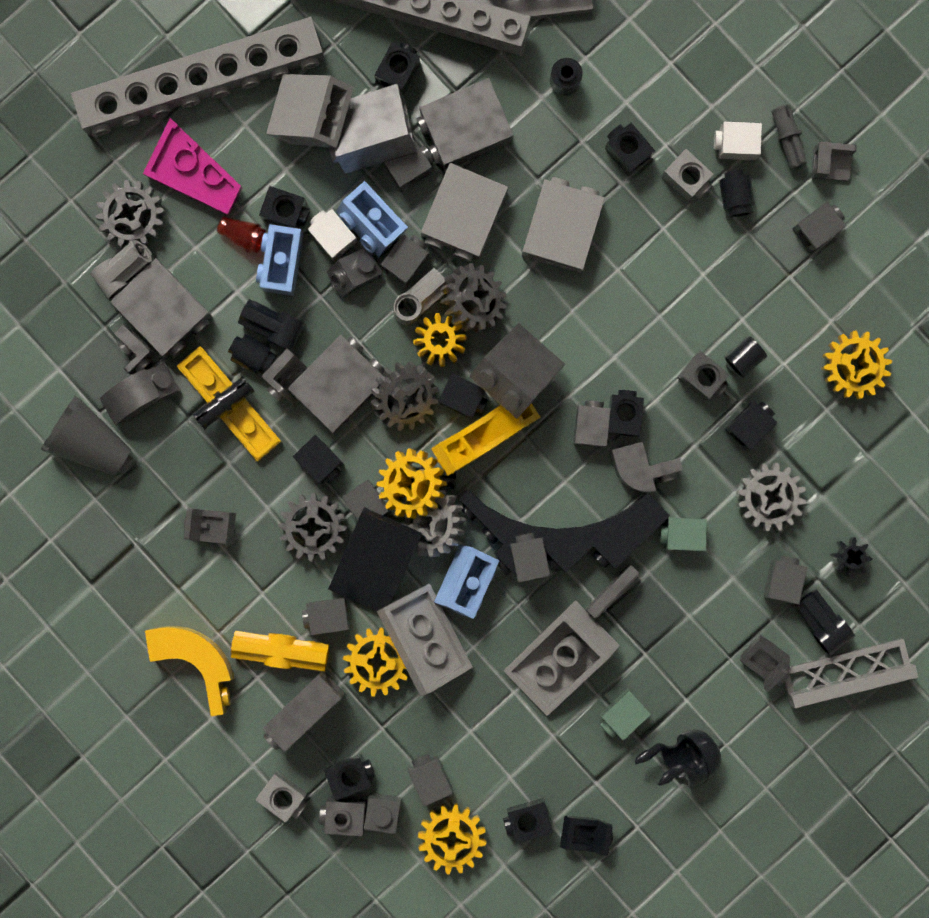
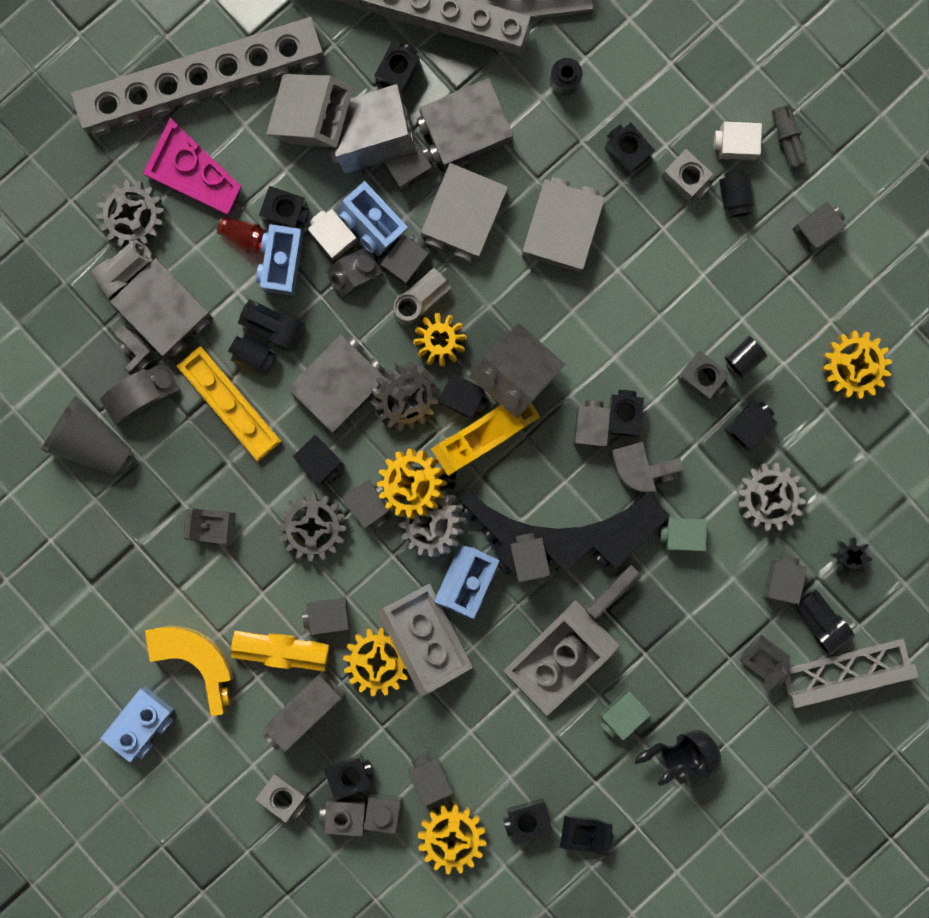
(137, 725): none -> light blue brick
(223, 403): black pin -> none
(283, 374): flat silver bracket -> none
(374, 560): black tile -> none
(475, 300): flat silver gear -> none
(832, 161): flat silver panel -> none

